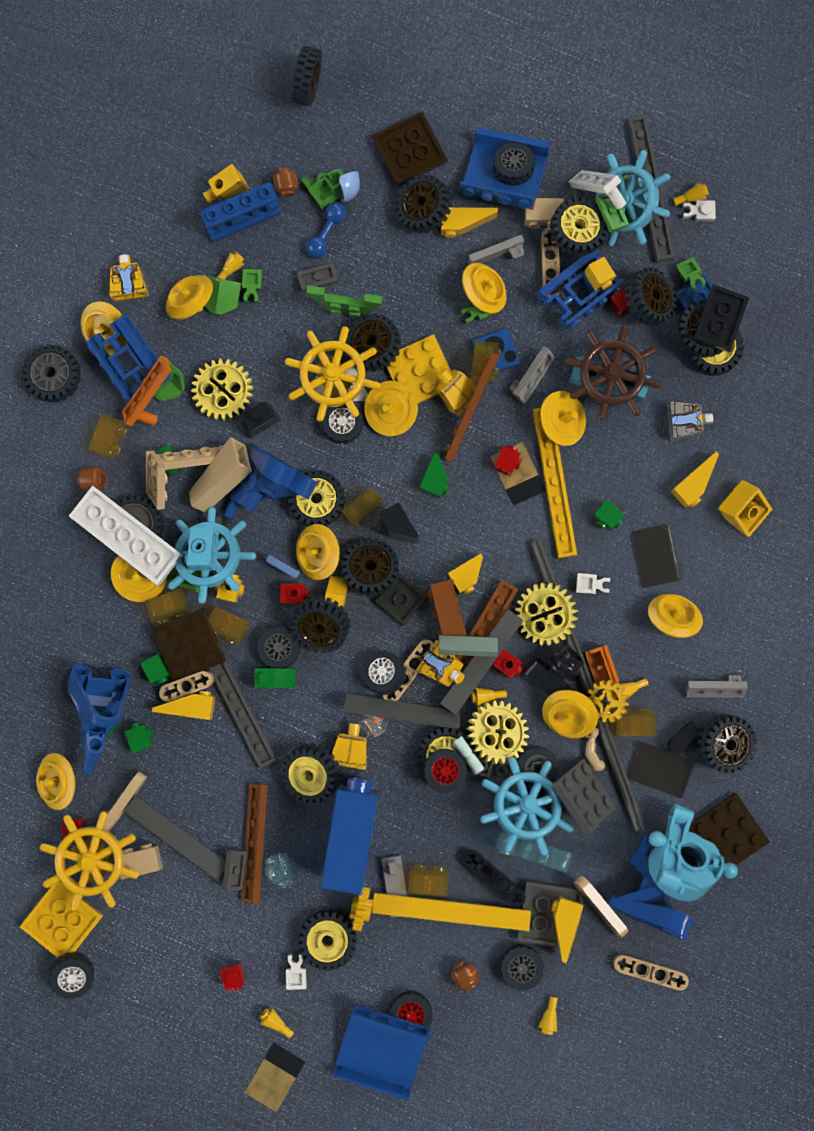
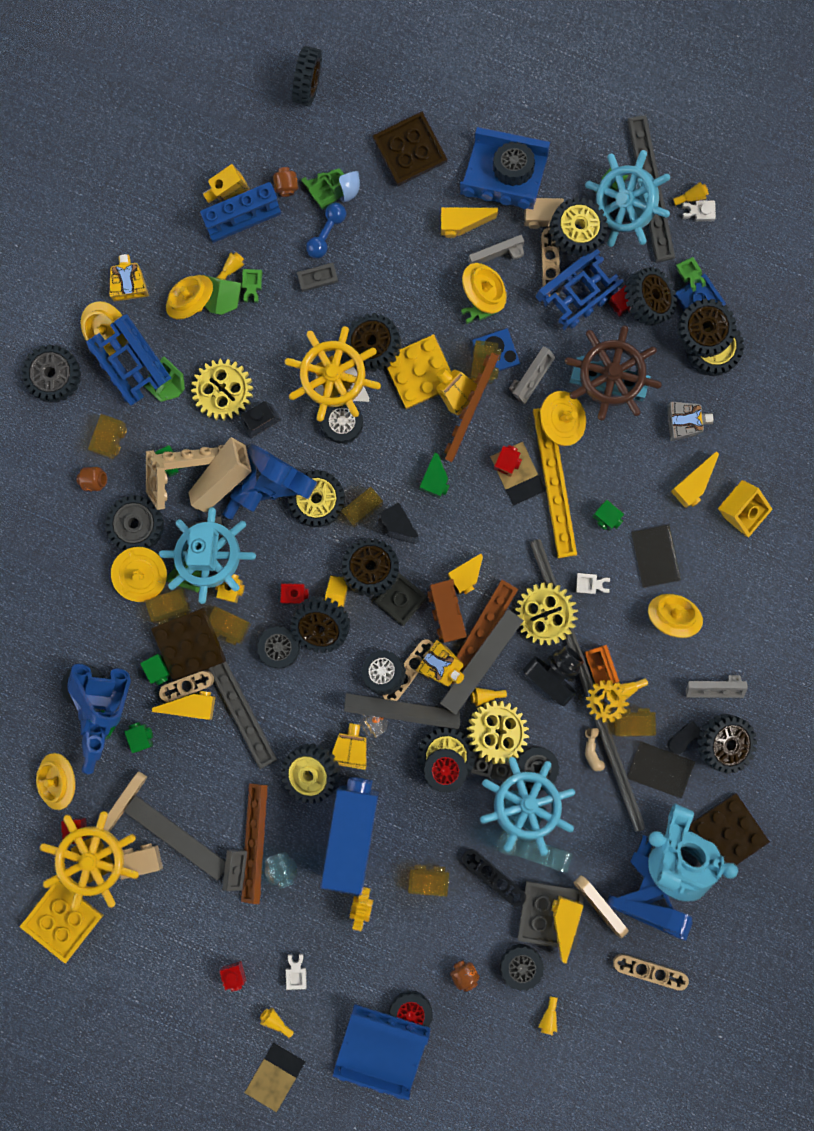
(71, 975): black wheel -> none
(125, 535): white plate -> none
(135, 408): orange piece -> none
(274, 678): green slope -> none
(282, 566): medium blue tile -> none
(316, 951): wheel -> none
(317, 552): yellow piece -> none
(341, 304): bright green wing -> none
(391, 408): yellow piece -> none
(394, 876): light grey hinge -> none
(428, 191): wheel -> none
(451, 911): yellow tile -> none
(468, 646): sand green tile -> none
(470, 758): light aqua piece -> none
(507, 664): red brick -> none
(570, 714): yellow piece -> none
(584, 796): dark grey plate -> none
(599, 183): white piece -> none
(600, 274): yellow brick -> none
(614, 218): bright green plate -> none
(721, 318): black plate -> none

